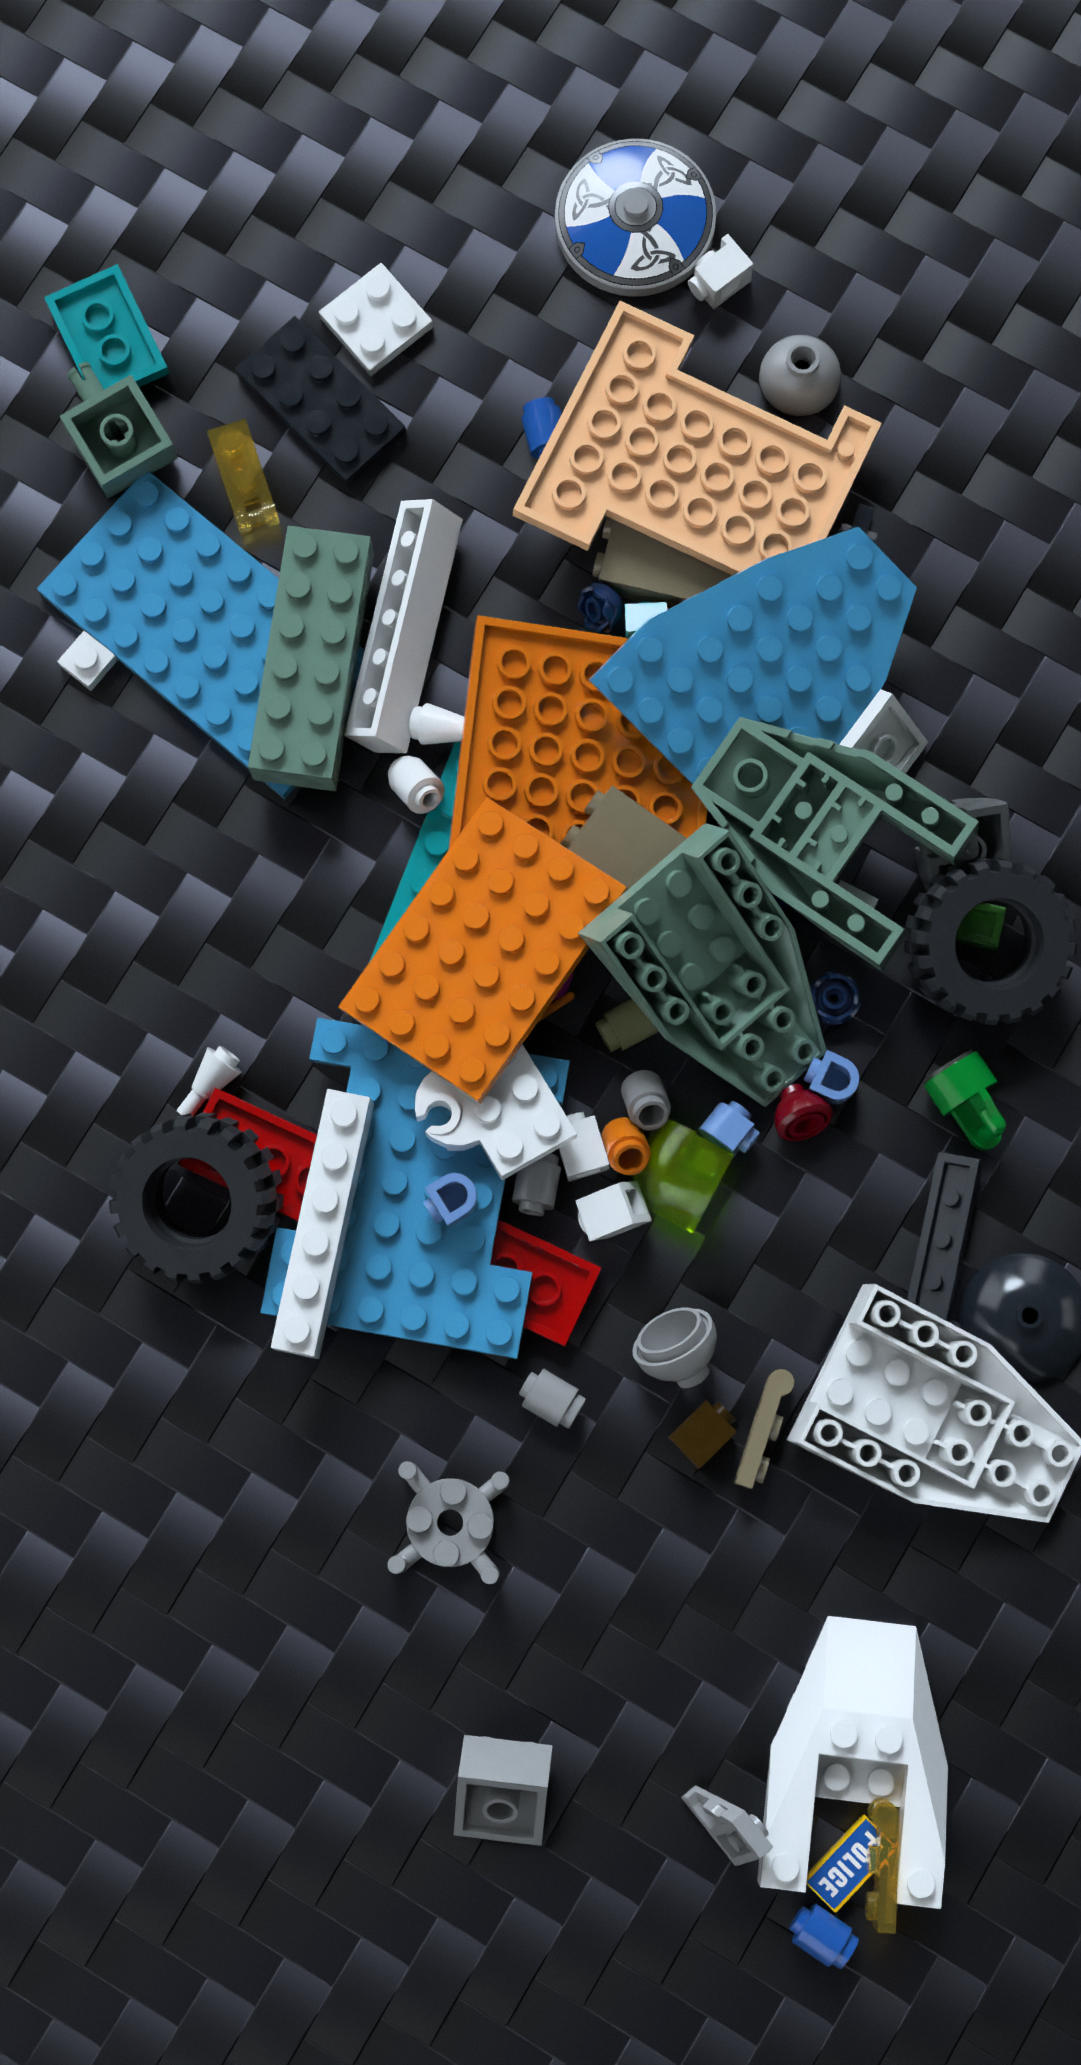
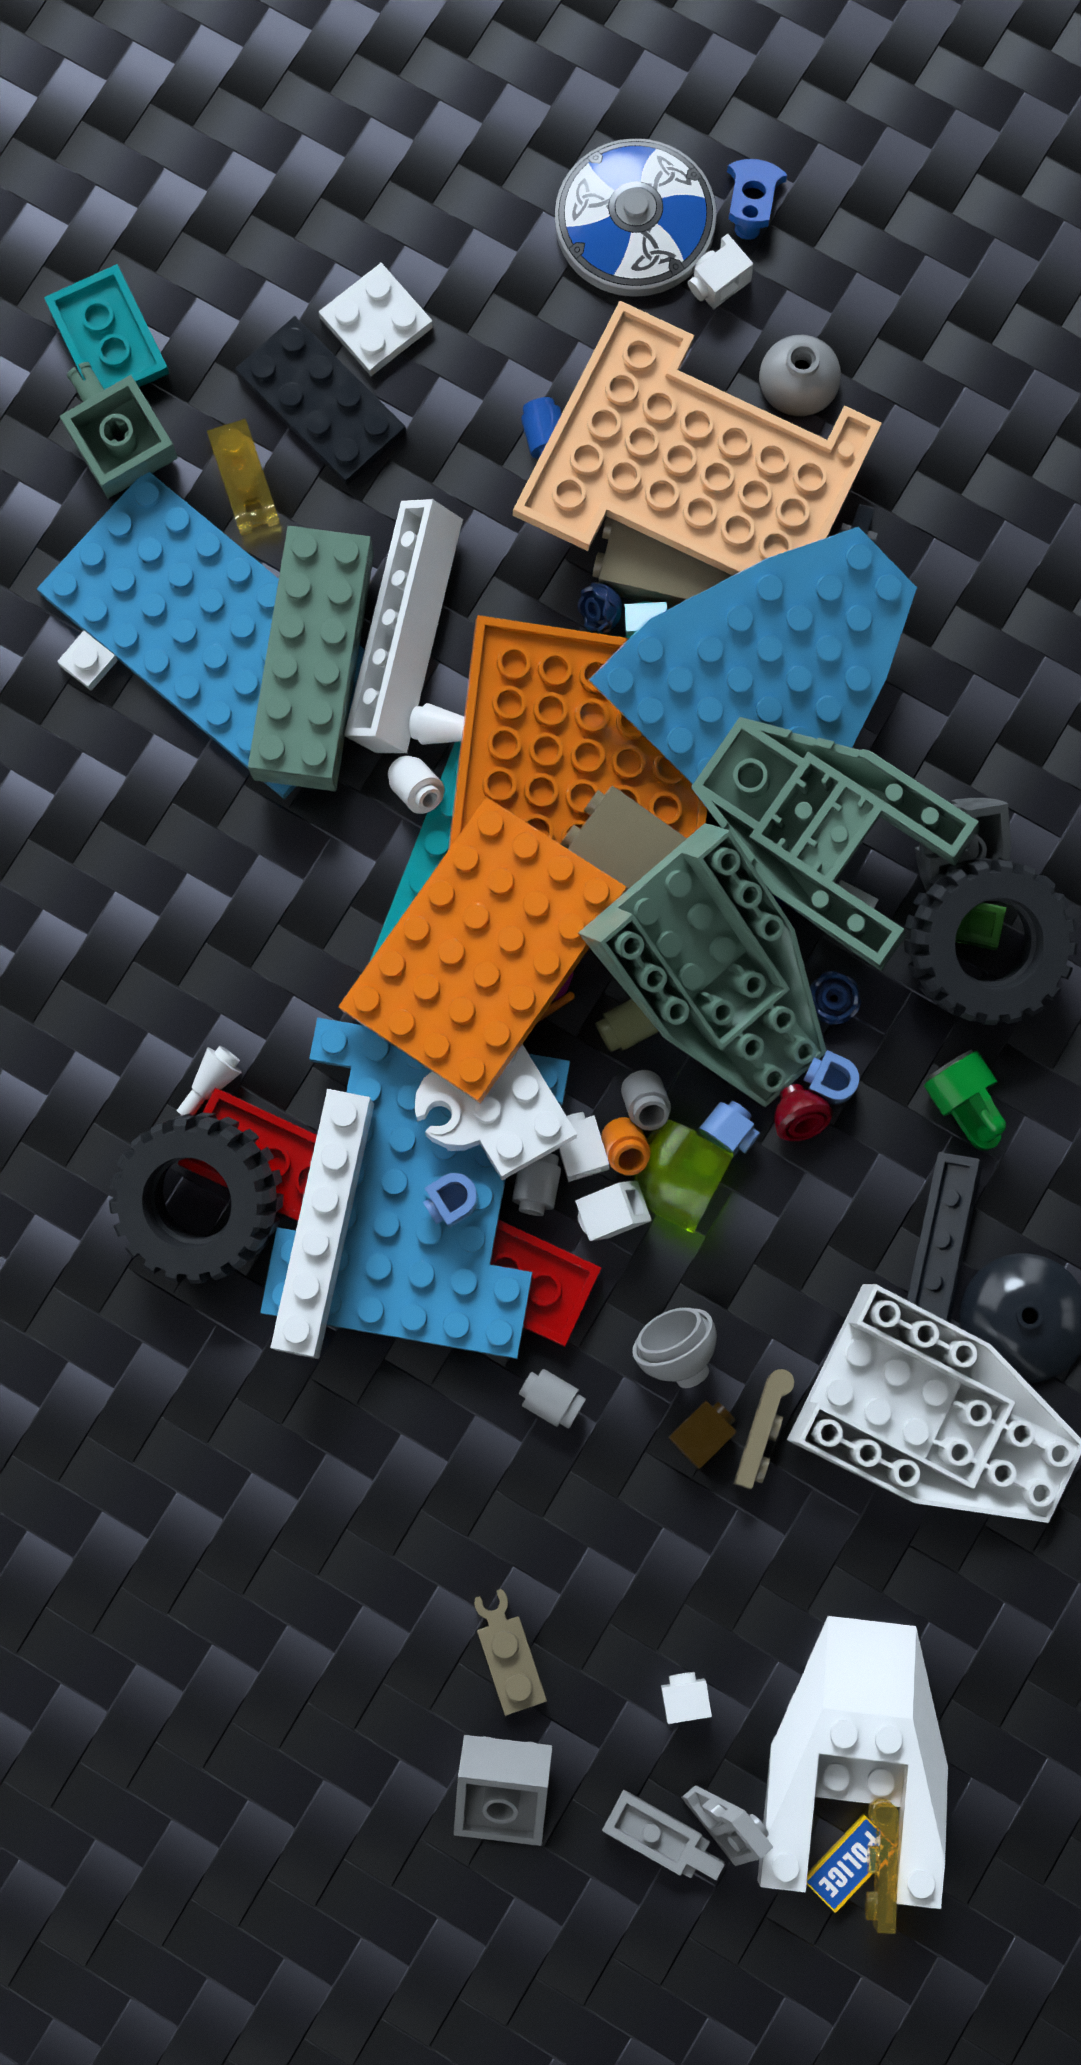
(423, 1517): light grey plate -> none
(509, 1658): none -> dark tan plate
(661, 1837): none -> light grey hinge
(685, 1698): none -> white plate
(748, 213): none -> piece
(823, 1936): blue brick -> none
(887, 732): white plate -> none

